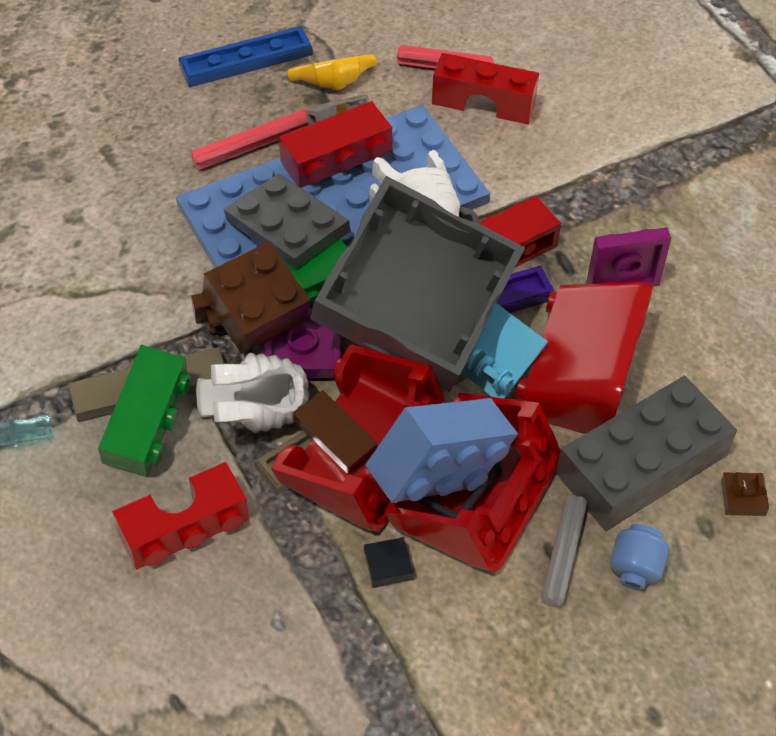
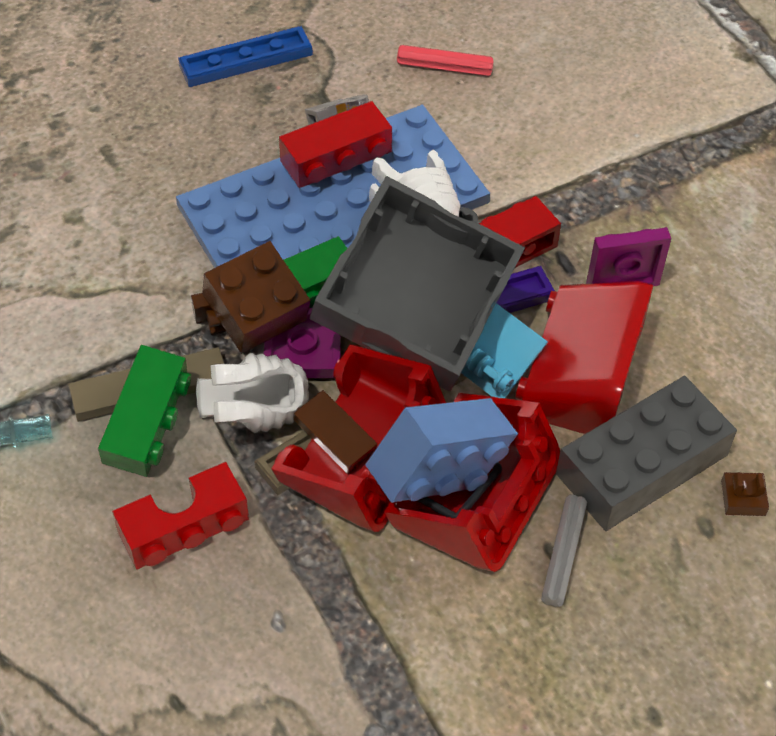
(248, 140): coral axle -> none
(289, 219): dark grey plate -> none
(333, 73): yellow piece -> none
(388, 562): black tile -> none
(508, 87): red arch -> none
(639, 556): medium blue head -> none

